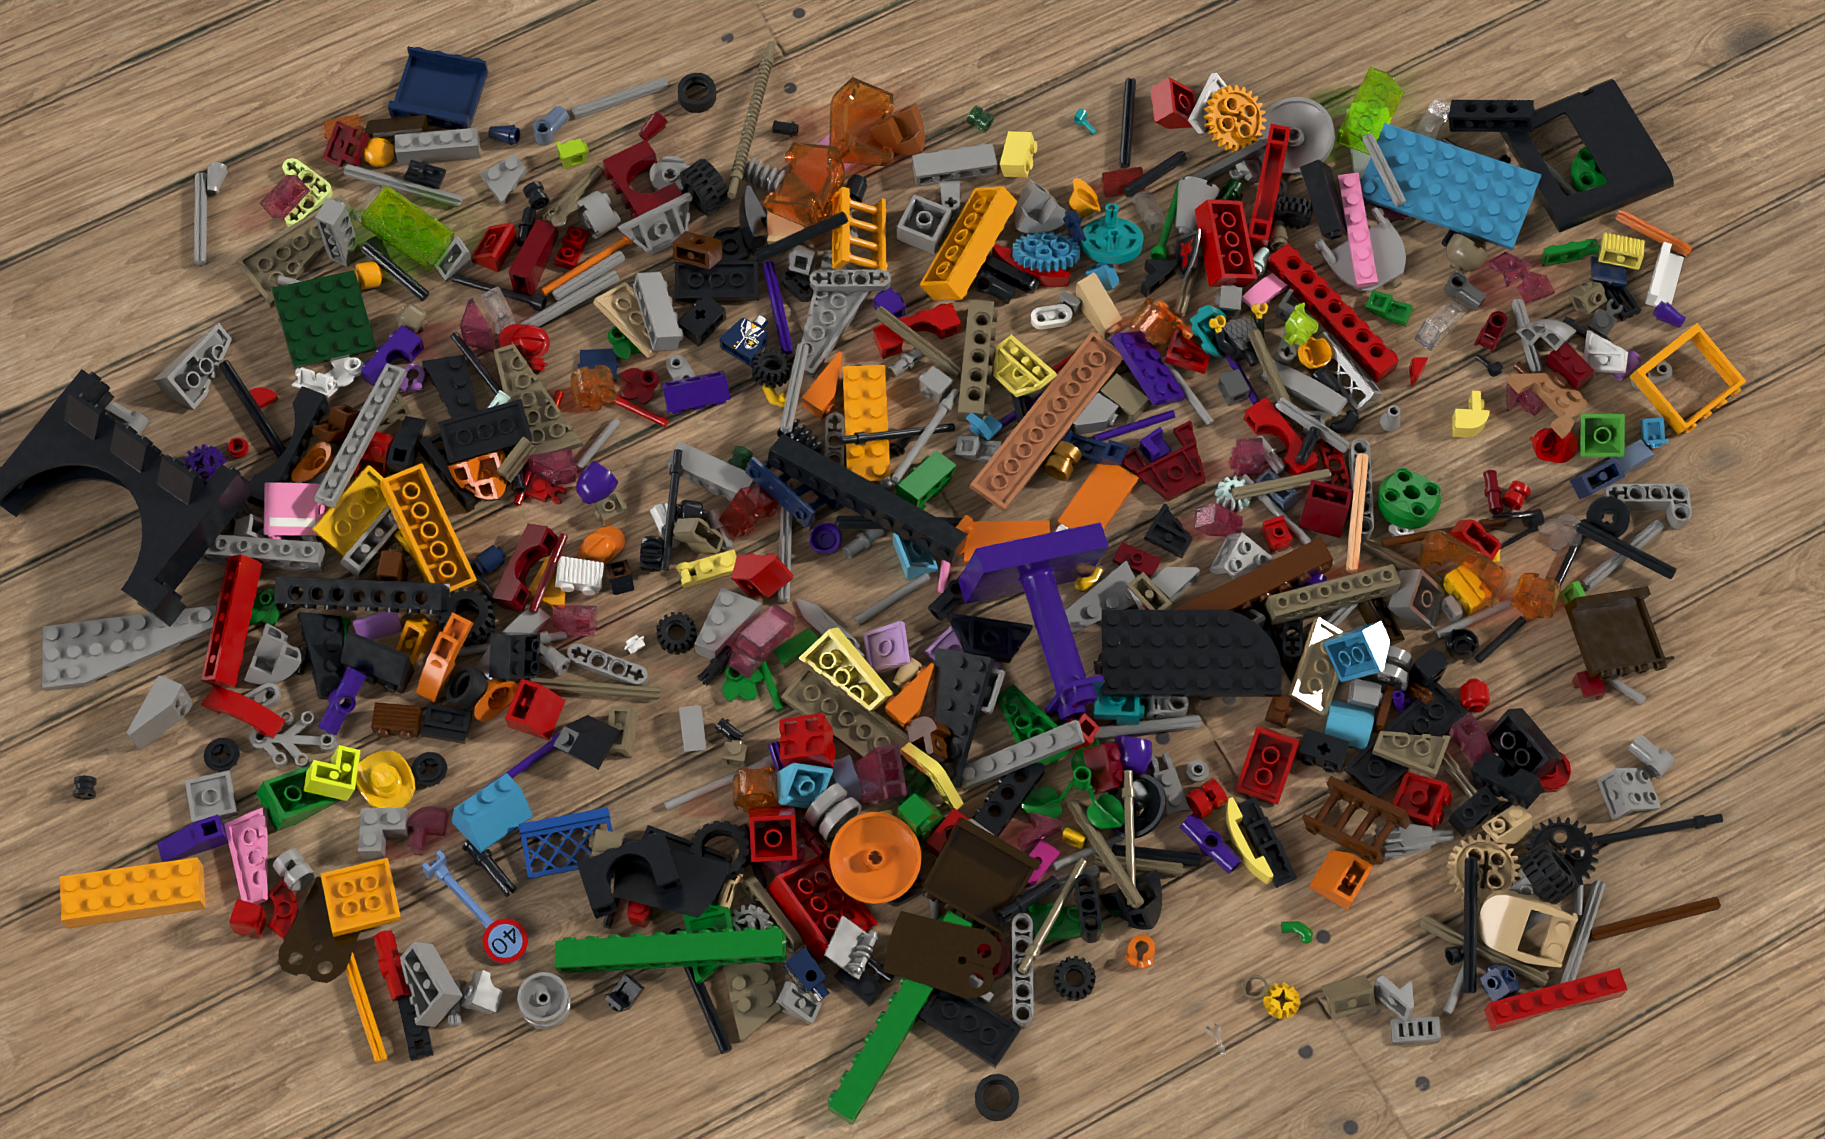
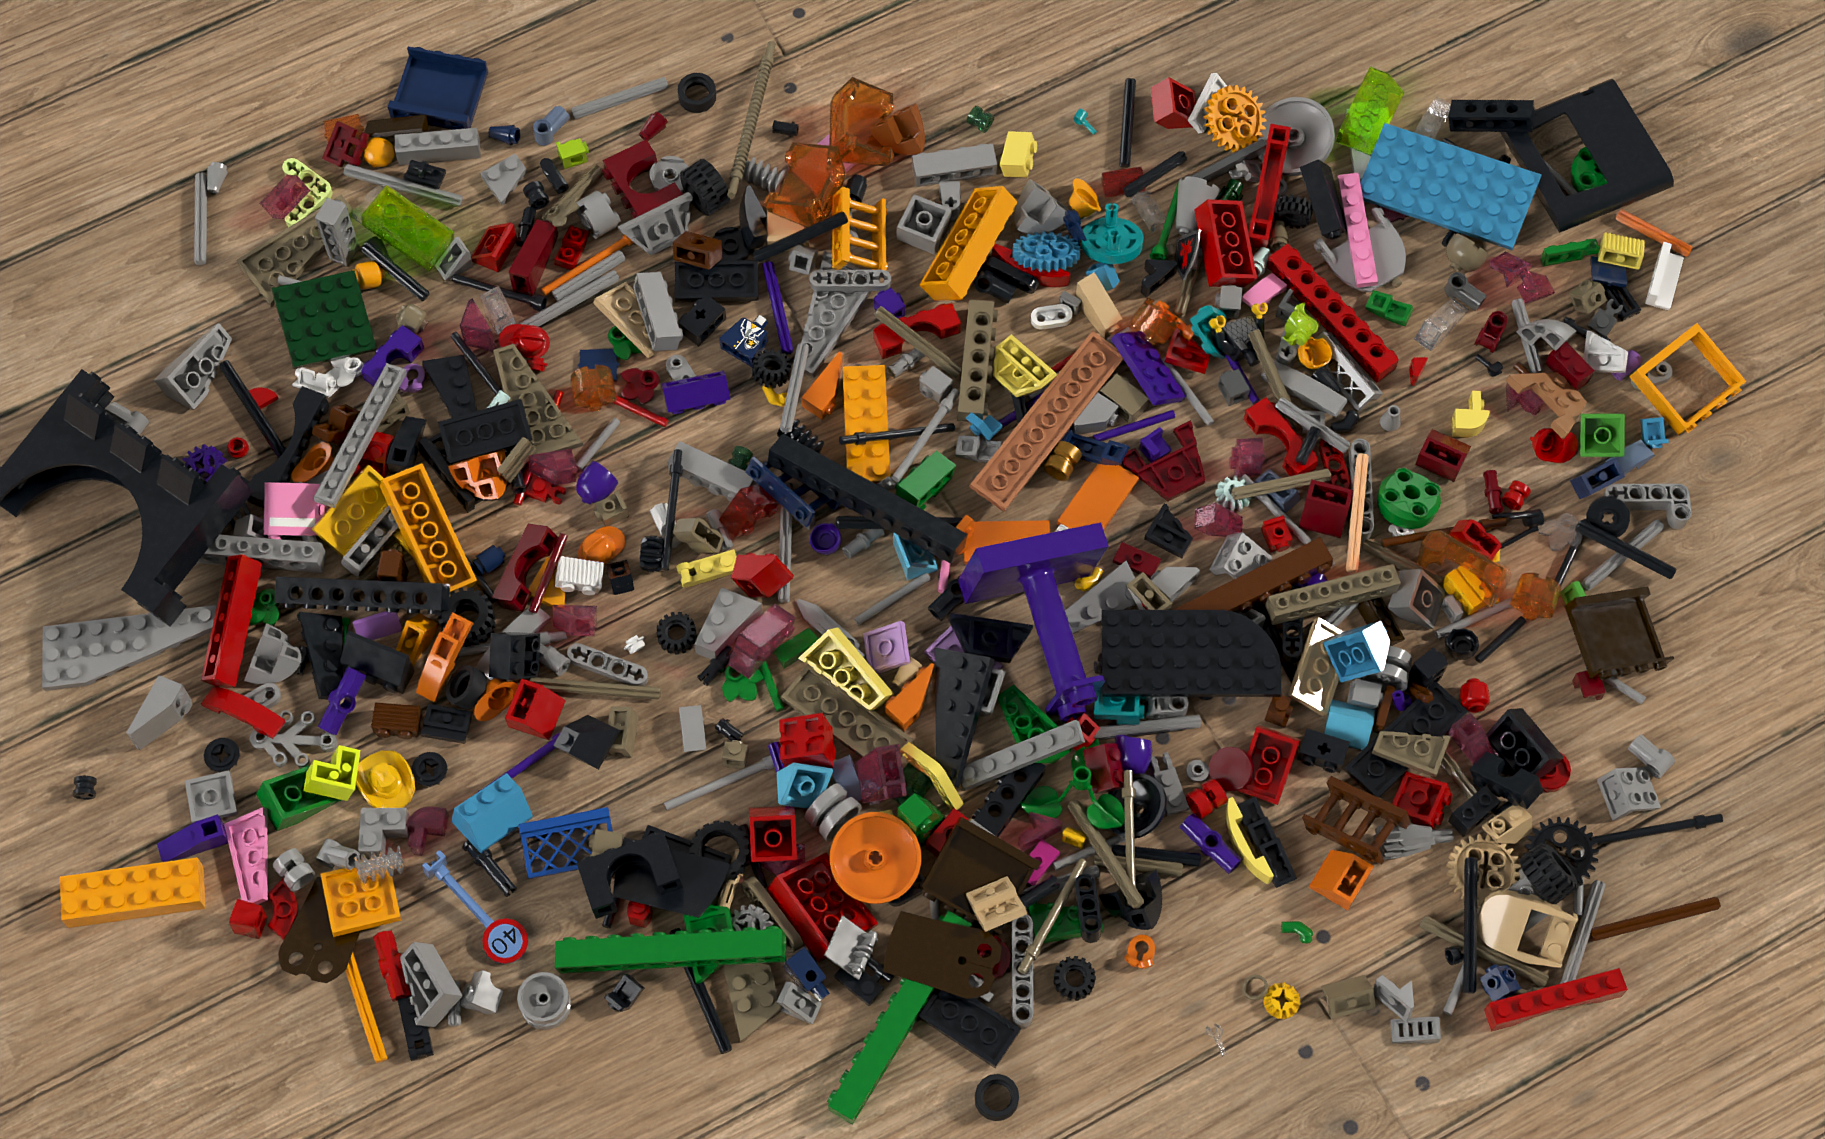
(335, 854): none -> light grey piece
(379, 865): none -> clear piece
(553, 175): none -> black bar
(690, 509): black head -> none
(755, 788): clear orange brick -> none
(794, 288): black beam -> none
(813, 839): dark red pin -> none
(837, 451): light grey beam -> none
(898, 446): black pin -> none
(929, 735): reddish brown brick -> none
(996, 903): none -> tan slope
(1231, 768): none -> dark red tile
(1272, 458): light grey axle -> none
(1384, 170): light grey axle -> none
(1442, 455): none -> dark red slope
(1668, 314): dark purple cone -> none

